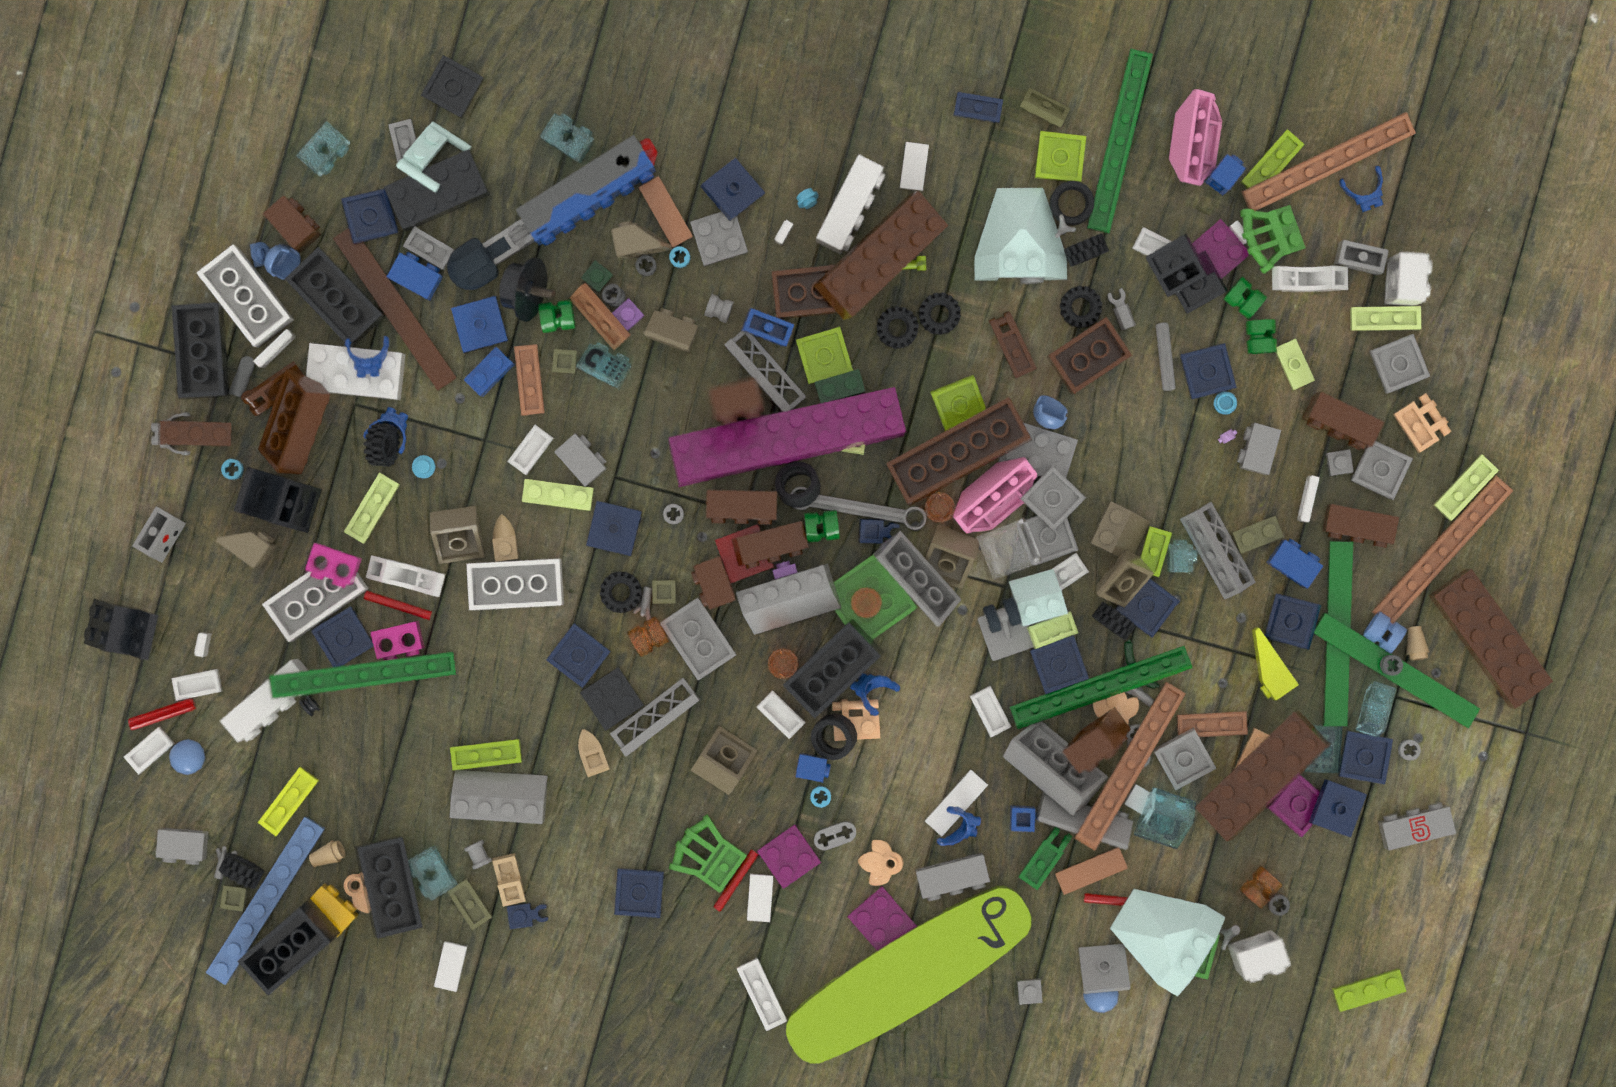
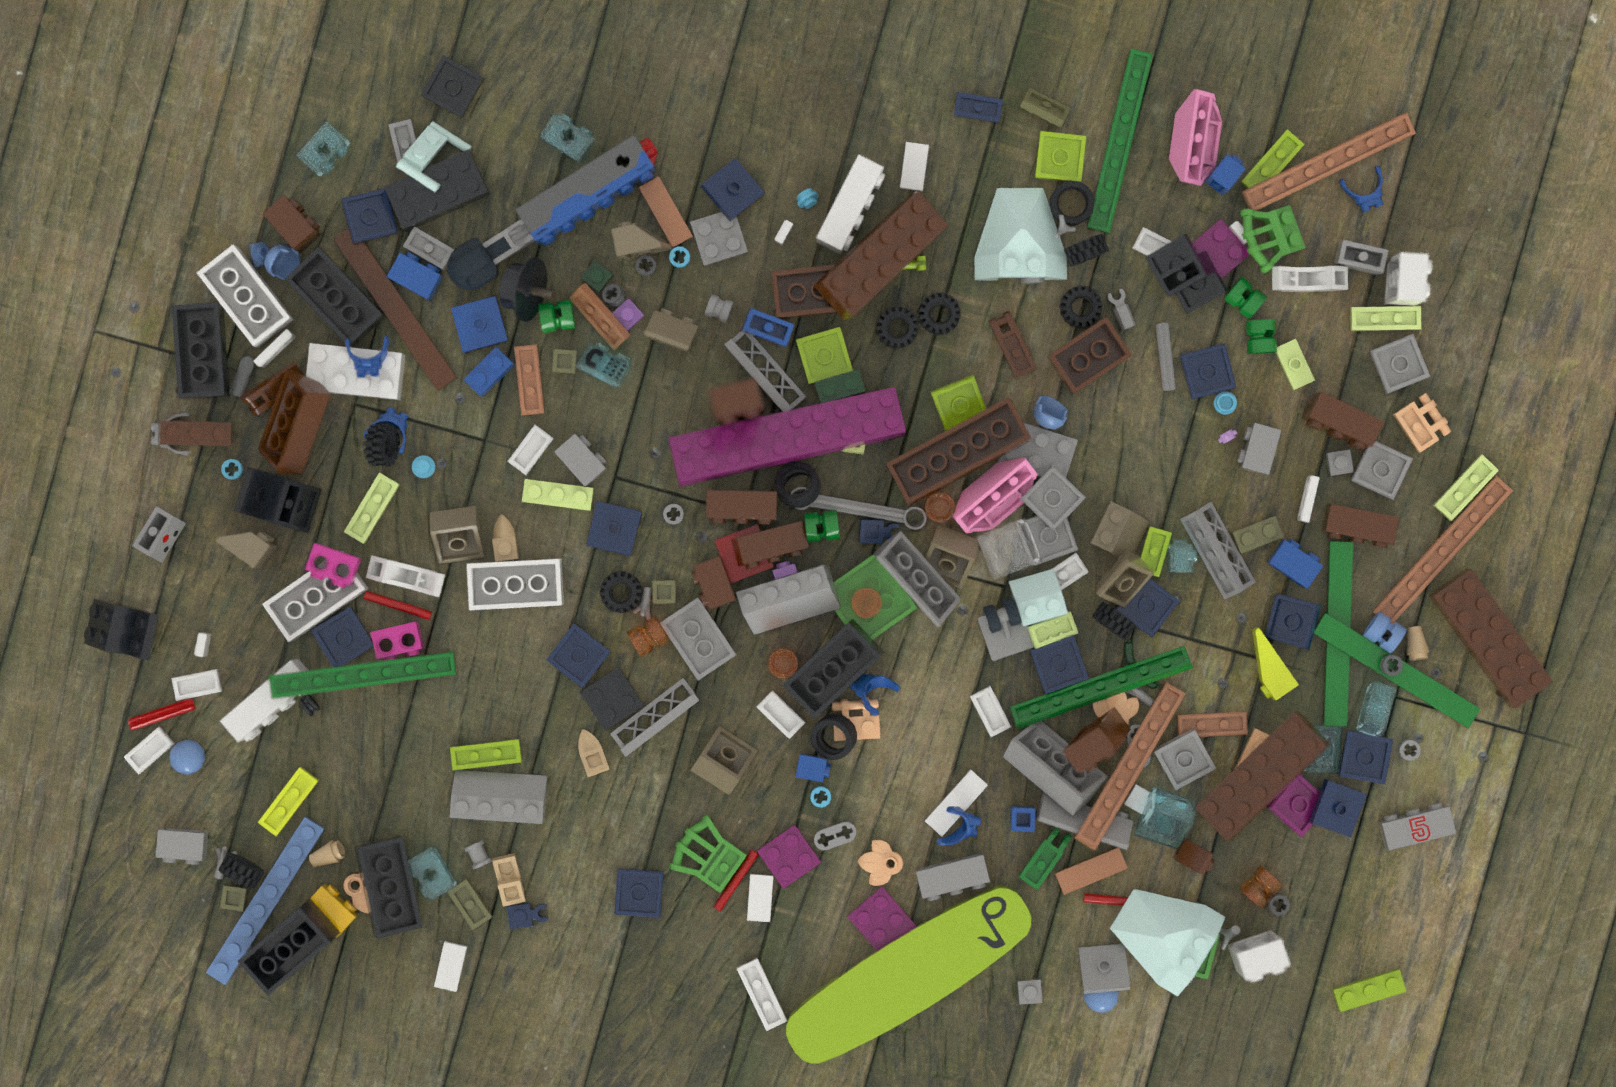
(1194, 856): none -> reddish brown slope

